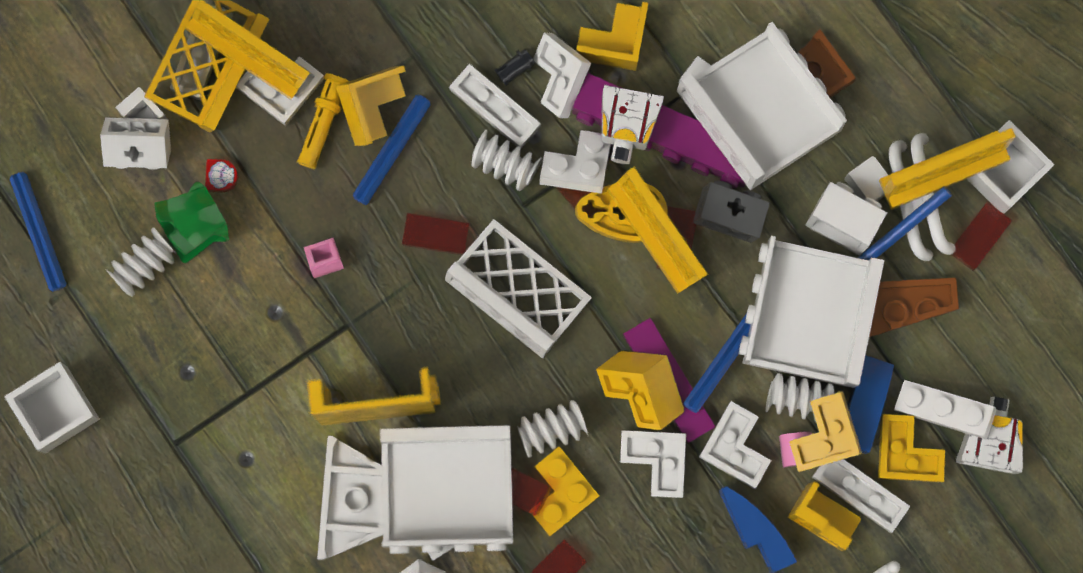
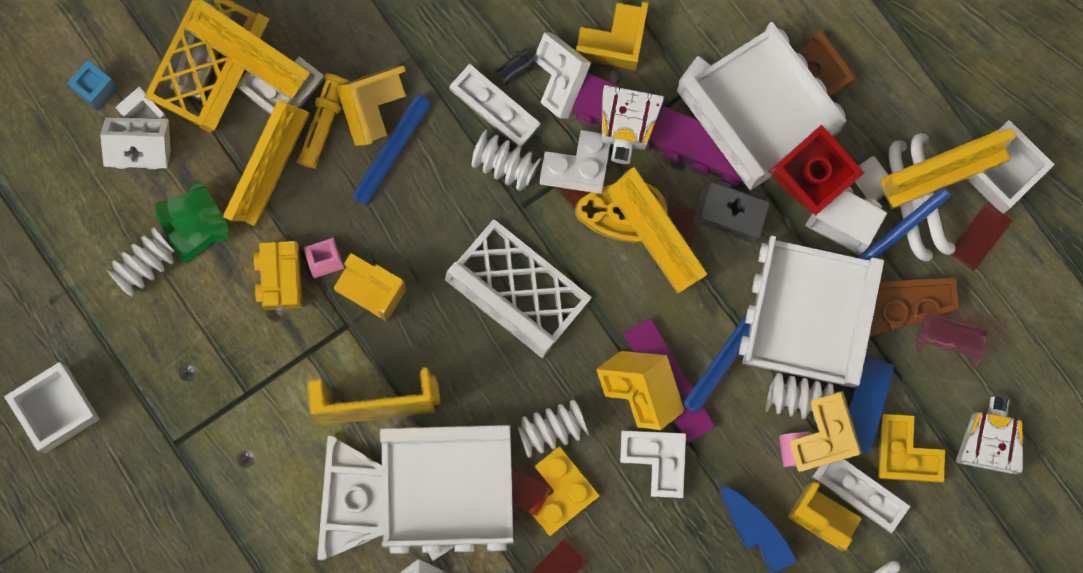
(38, 231): blue axle -> none
(92, 85): none -> dark azure panel
(220, 175): tile -> none
(266, 163): none -> yellow fence
(279, 274): none -> yellow brick
(370, 287): none -> yellow panel
(435, 234): clear red tile -> none
(727, 450): white plate -> none
(816, 171): none -> red slope
(945, 409): white plate -> none
(952, 337): none -> clear pink hinge

